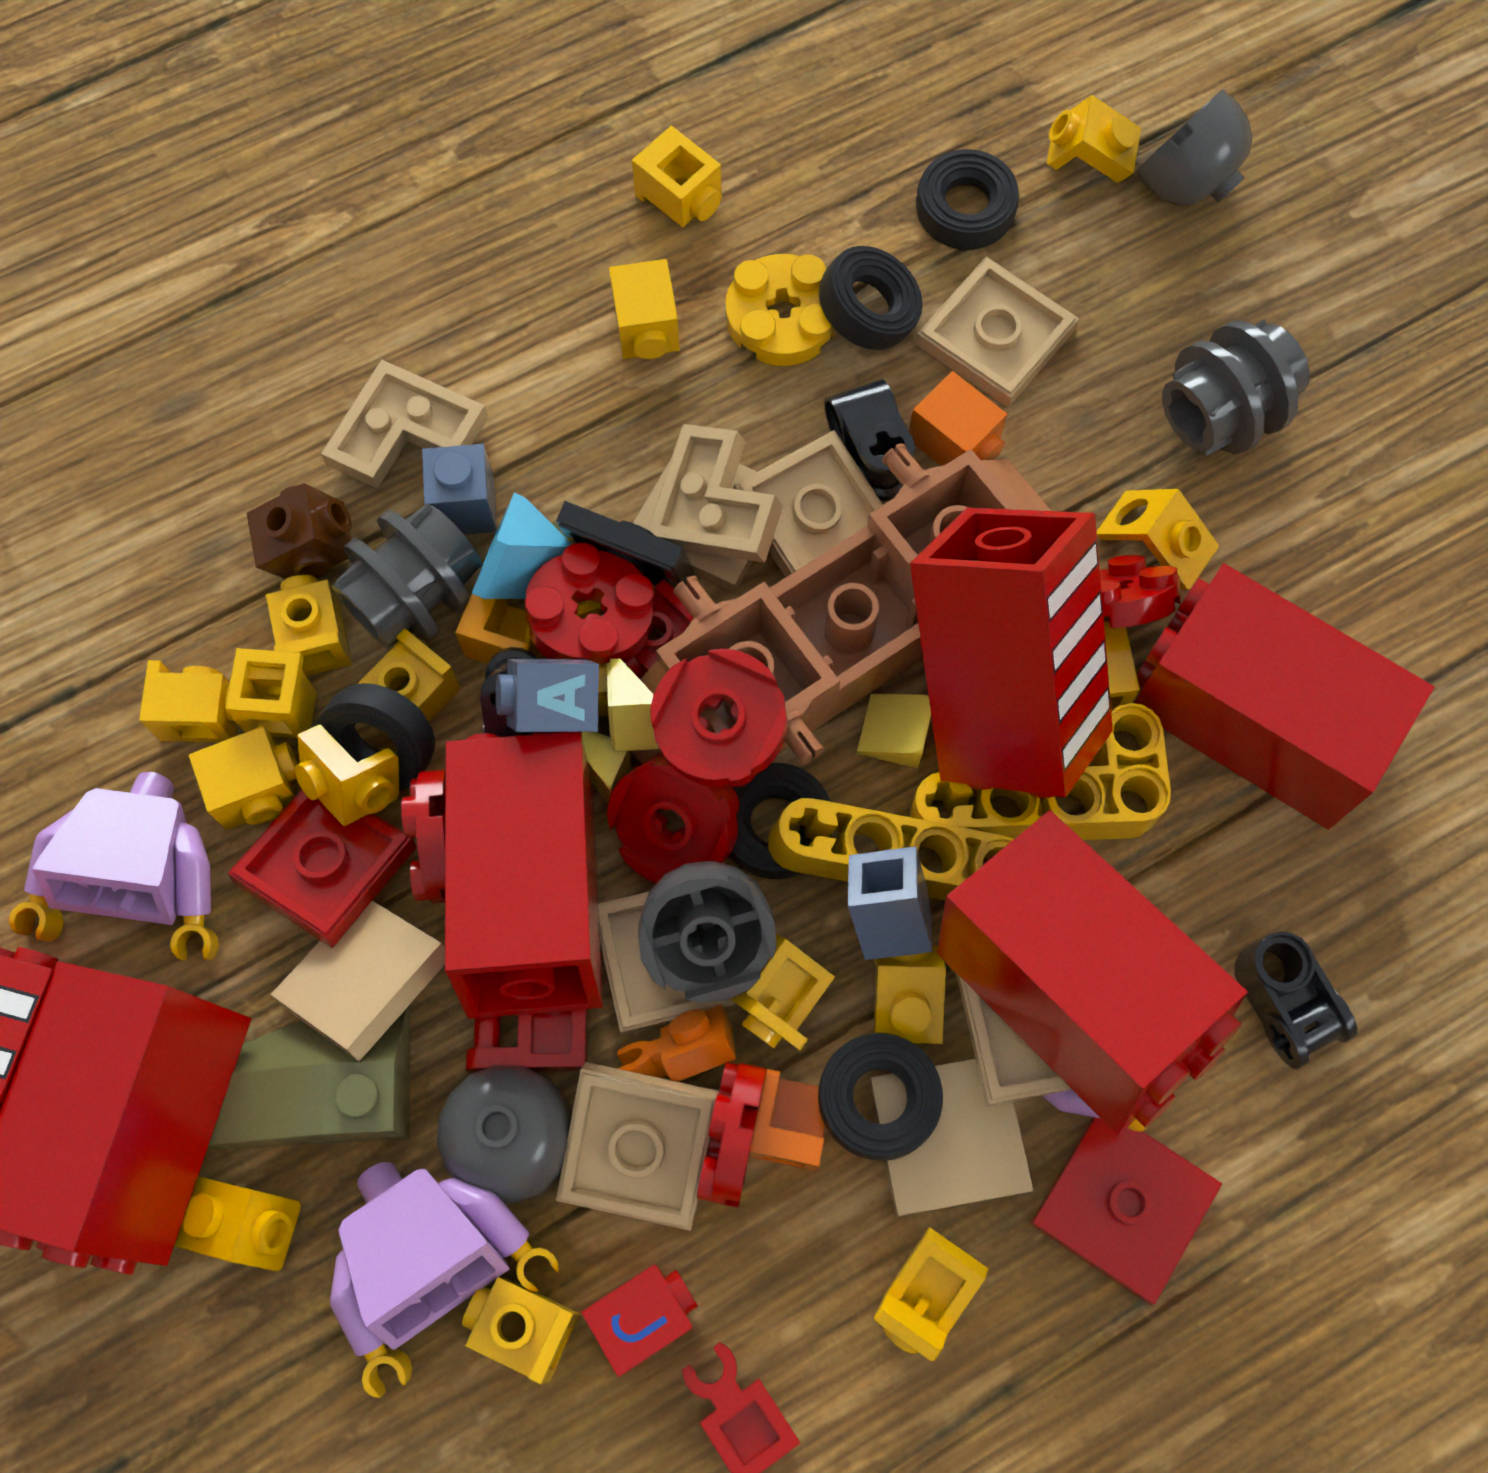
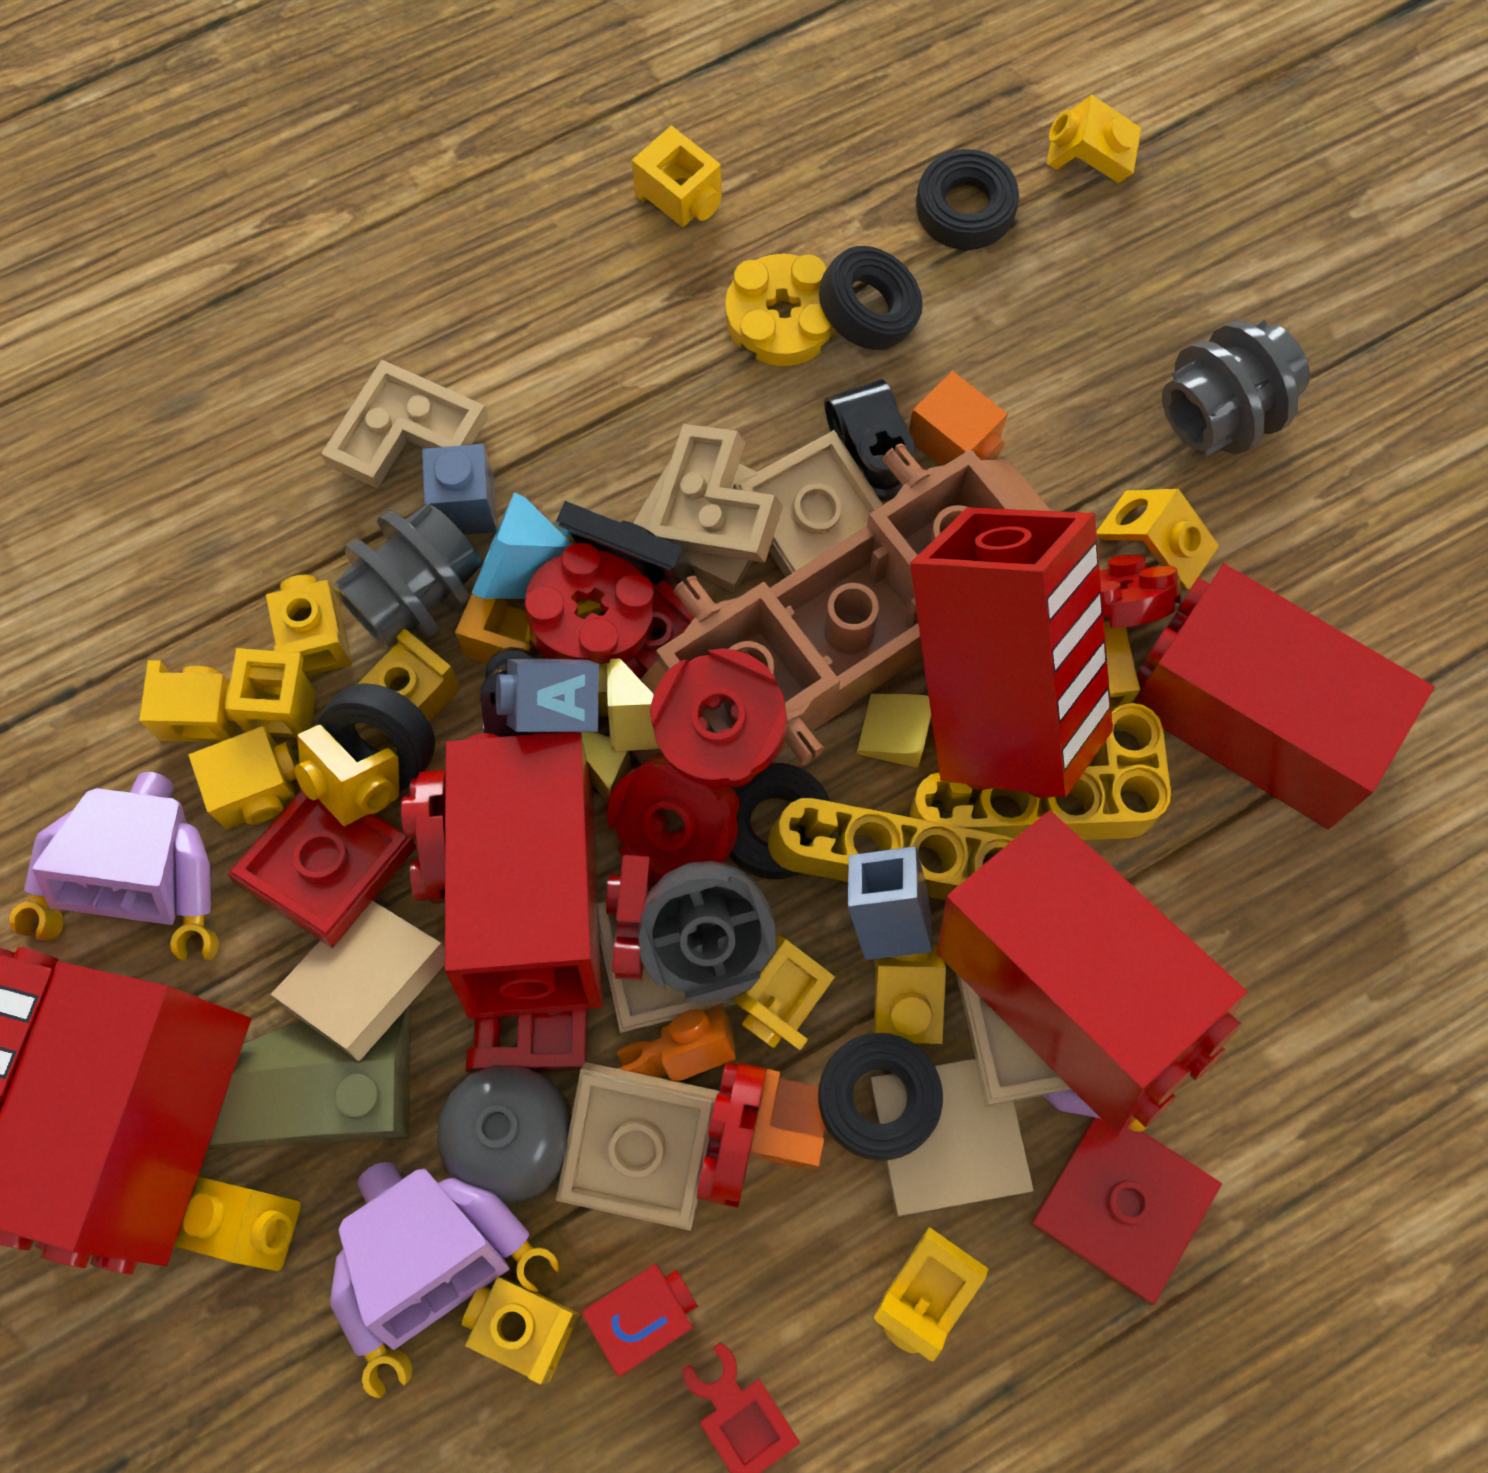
(299, 532): reddish brown brick -> none
(626, 900): none -> red plate
(645, 309): yellow brick -> none
(996, 331): tan tile -> none
(1201, 155): dark grey cylinder -> none
(1296, 1001): black piece -> none

